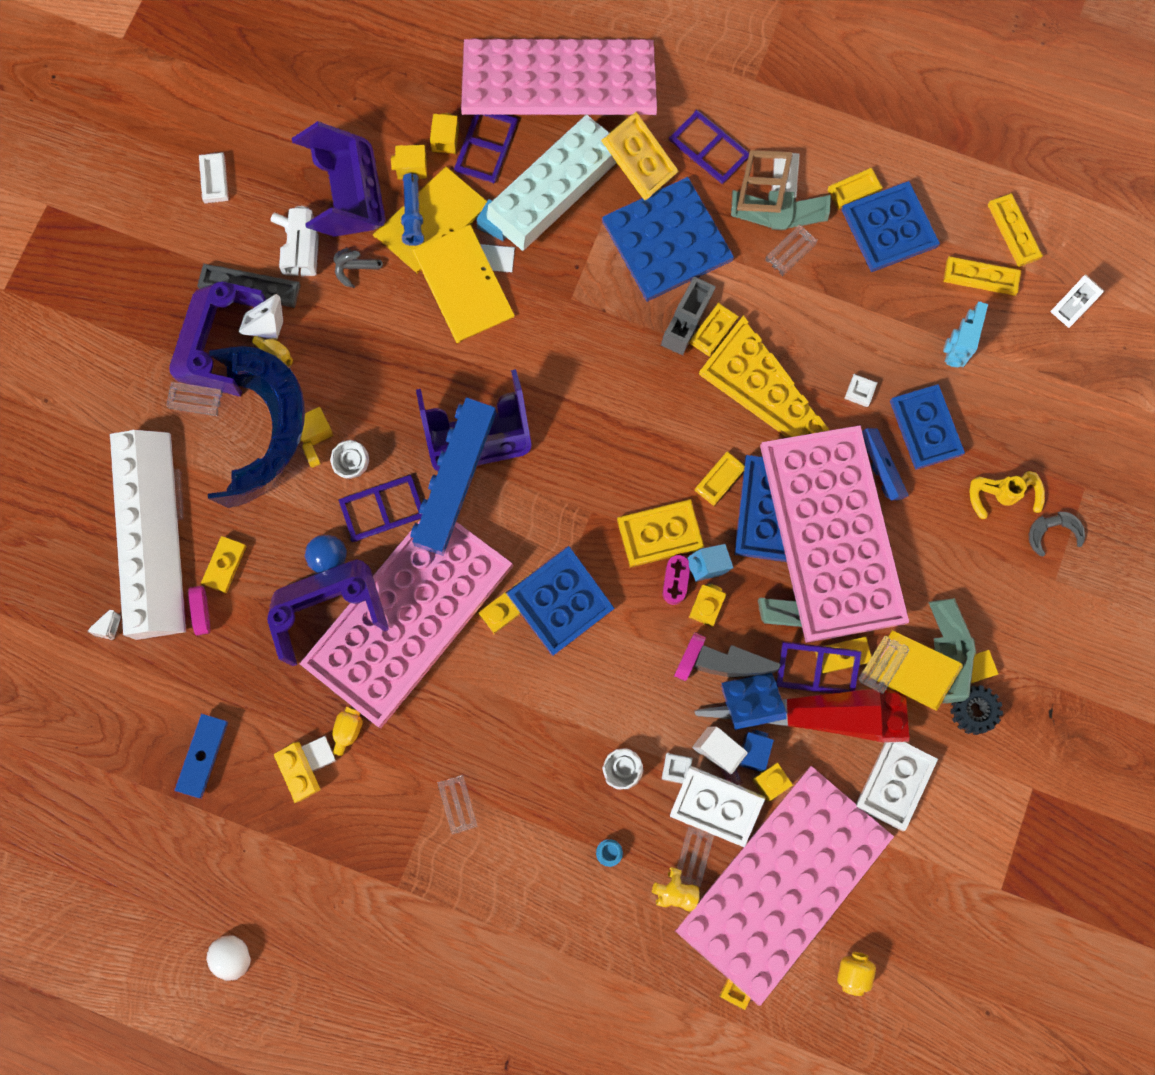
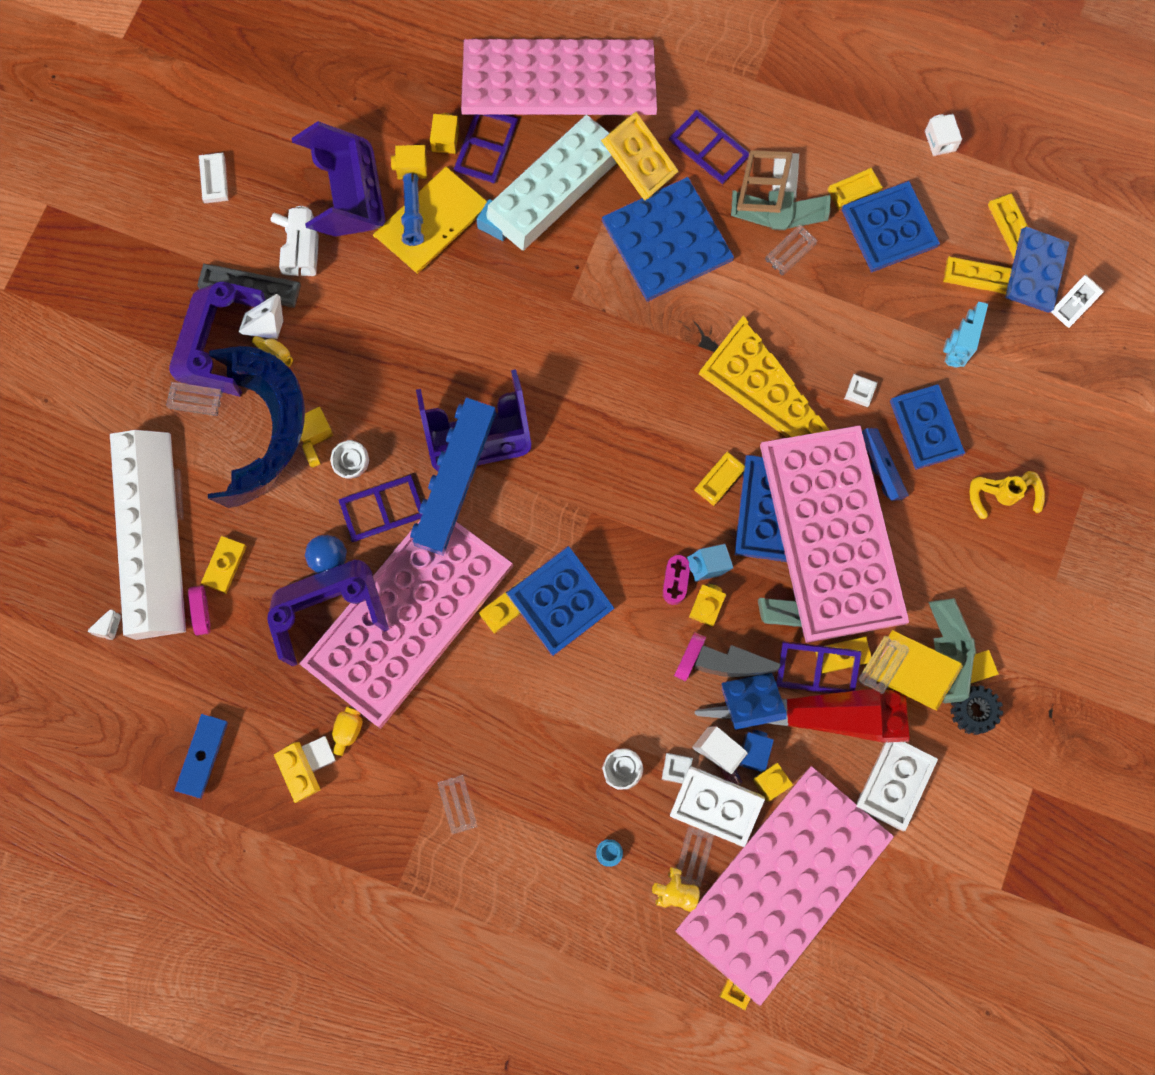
(228, 958): white hair -> none
(349, 260): dark grey piece -> none
(464, 292): yellow container -> none
(499, 257): white sticker -> none
(660, 533): yellow tile -> none
(688, 316): dark grey slope -> none
(713, 329): yellow plate -> none
(856, 974): yellow head -> none
(943, 134): none -> white brick
(1037, 269): none -> blue plate
(1063, 518): dark grey piece -> none

